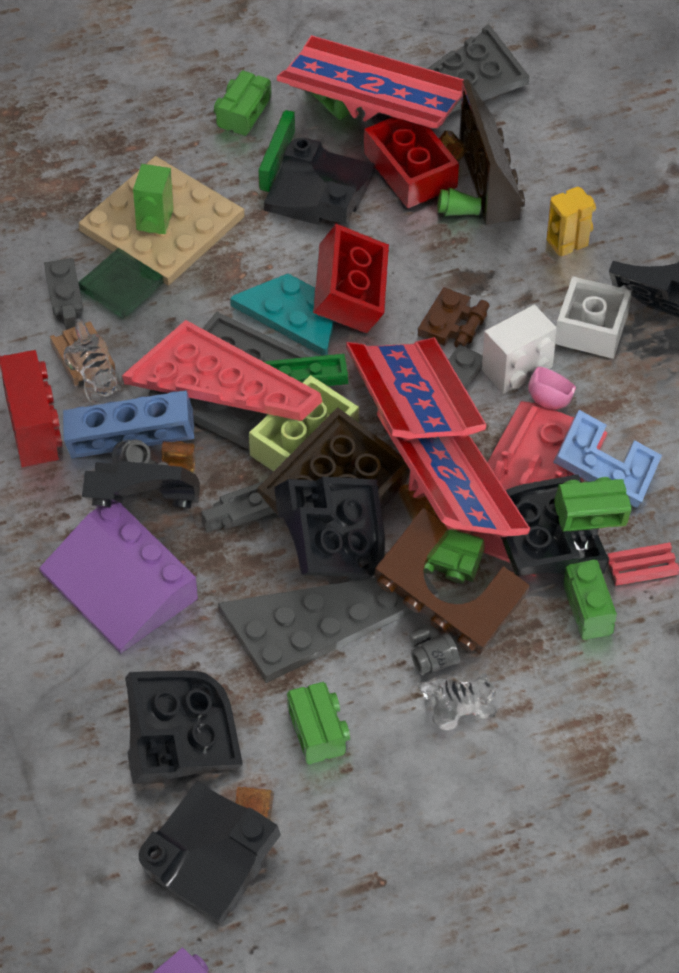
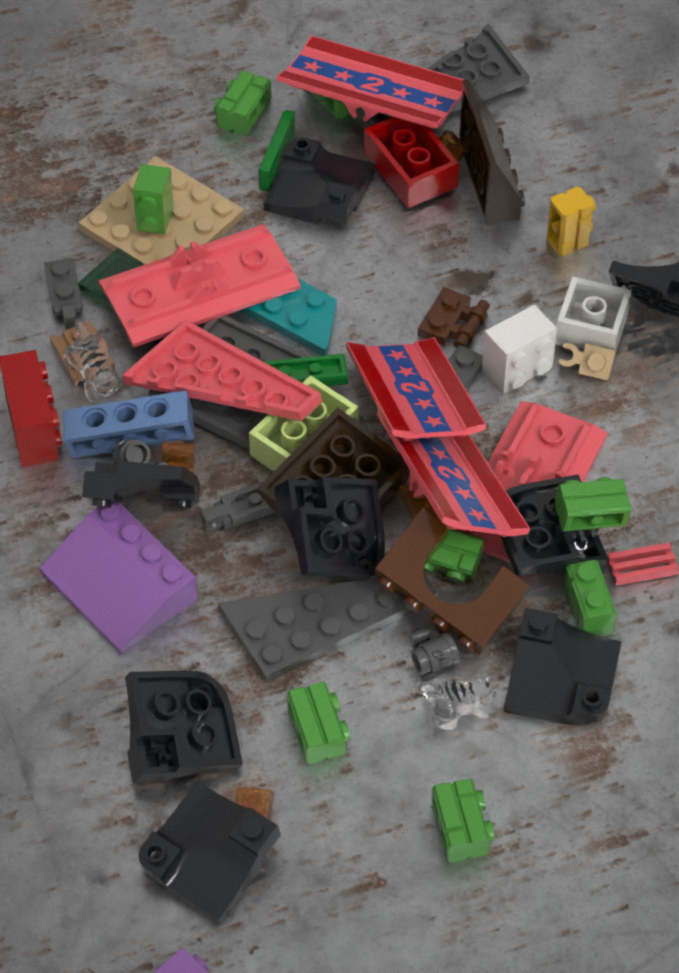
(199, 284): none -> coral hinge
(351, 278): red brick -> none
(457, 203): bright green cone -> none
(461, 820): none -> bright green brick
(550, 389): bright pink hair -> none
(560, 671): none -> black slope
(580, 456): light blue plate -> none
(593, 362): none -> tan plate

